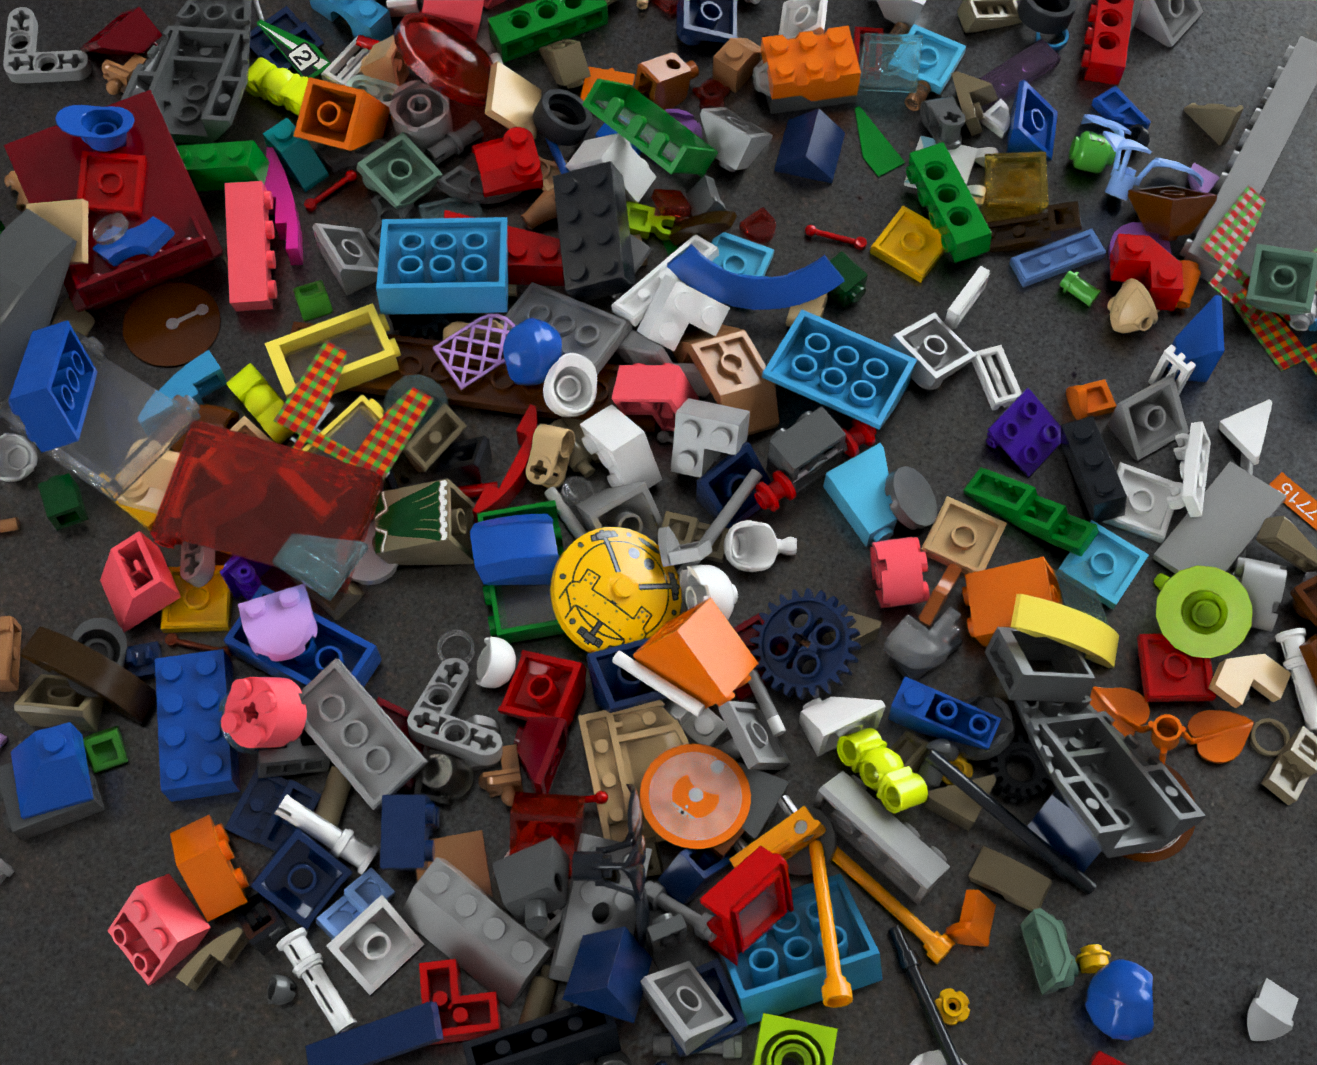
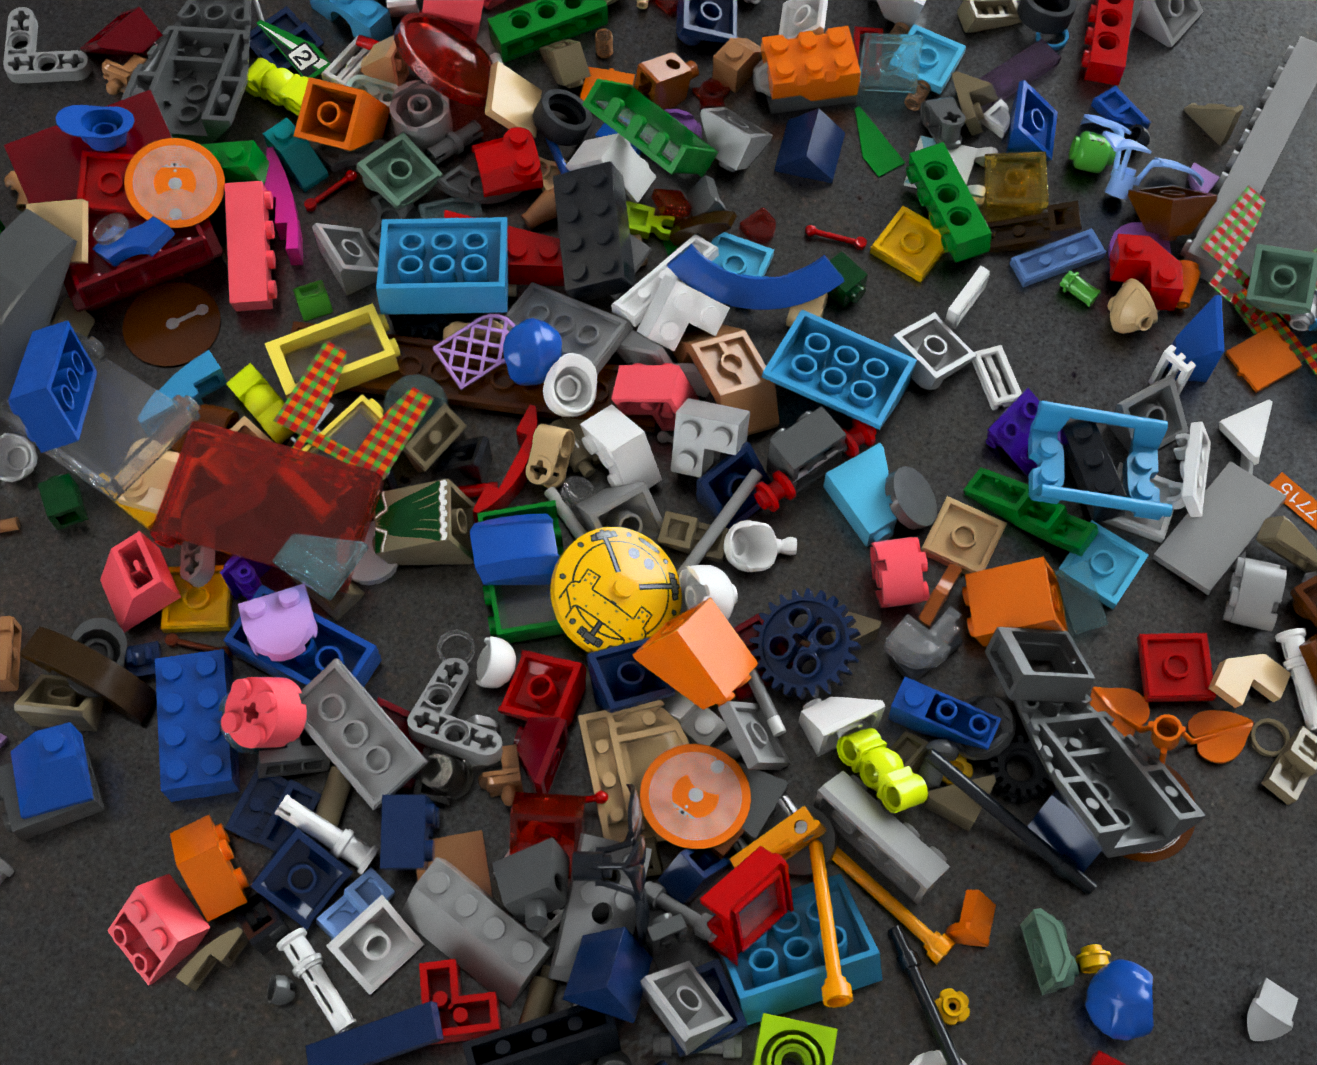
(105, 749): bright green slope -> none
(175, 182): none -> orange piece
(601, 43): none -> medium nougat piece
(658, 683): white bar -> none
(675, 553): light grey tile -> none
(1010, 878): dark tan slope -> none
(1067, 626): light yellow slope -> none
(1090, 399): orange tile -> none
(1137, 469): none -> dark azure piece
(1203, 611): lime piece -> none
(1263, 359): none -> orange piece

